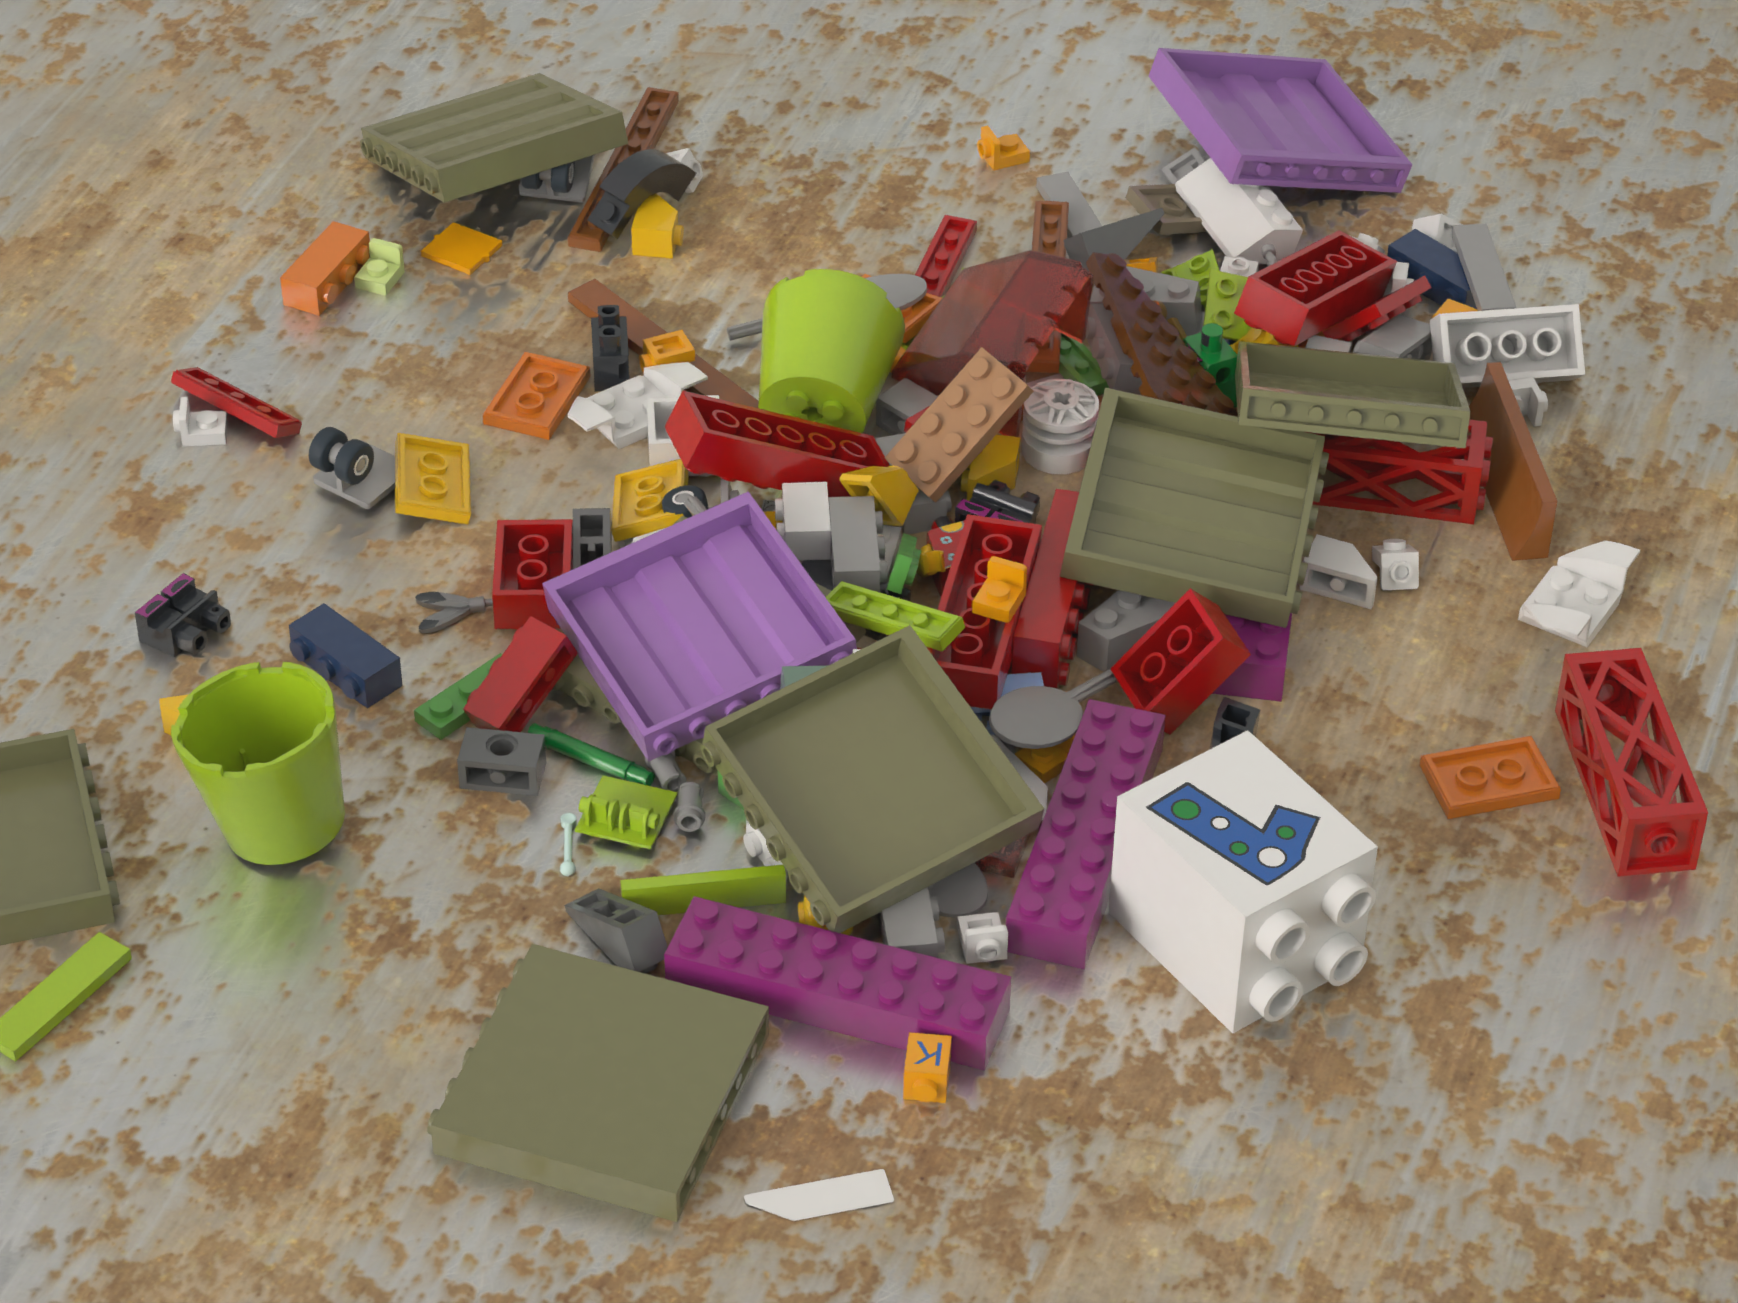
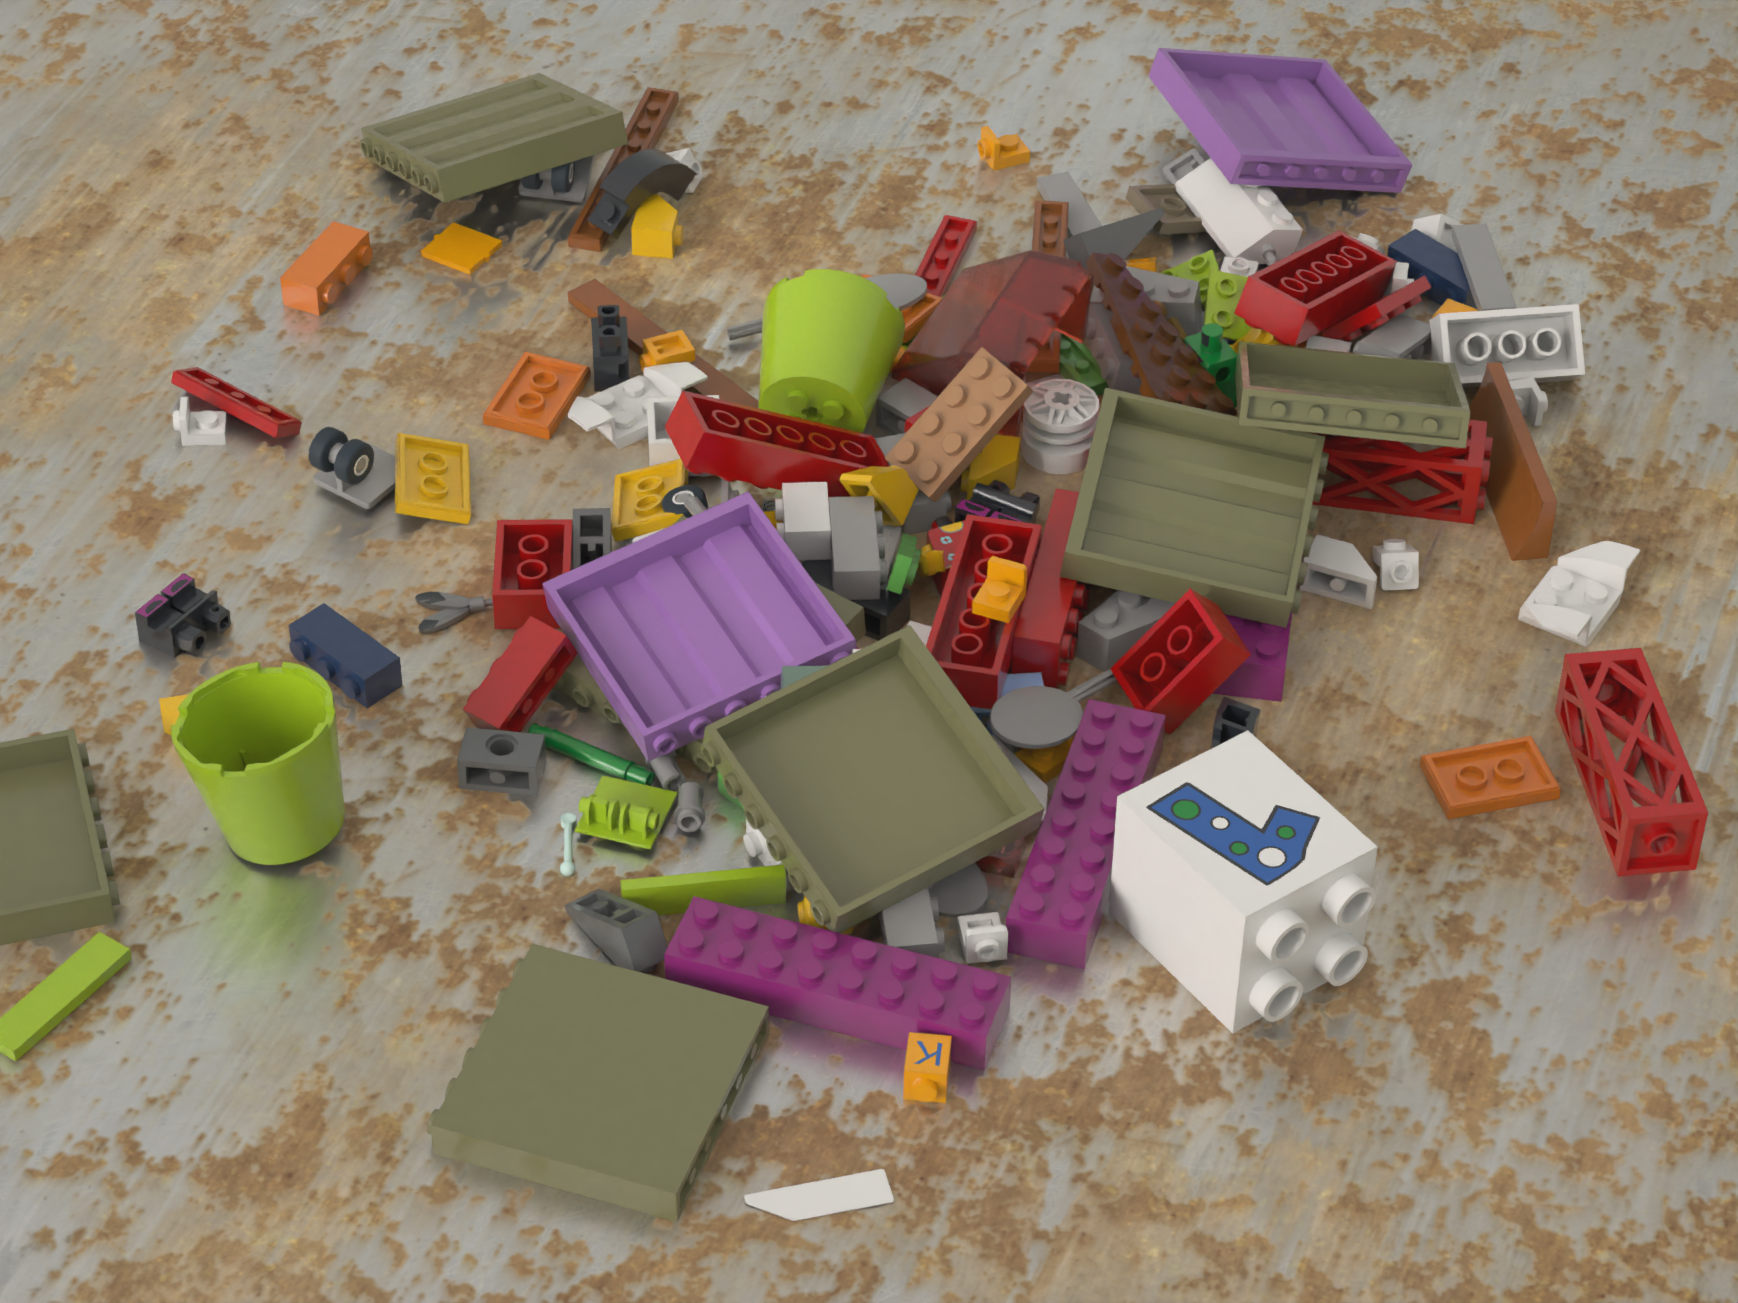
(382, 268): yellowish green bracket -> none
(445, 710): bright green plate -> none
(891, 614): lime tile -> none

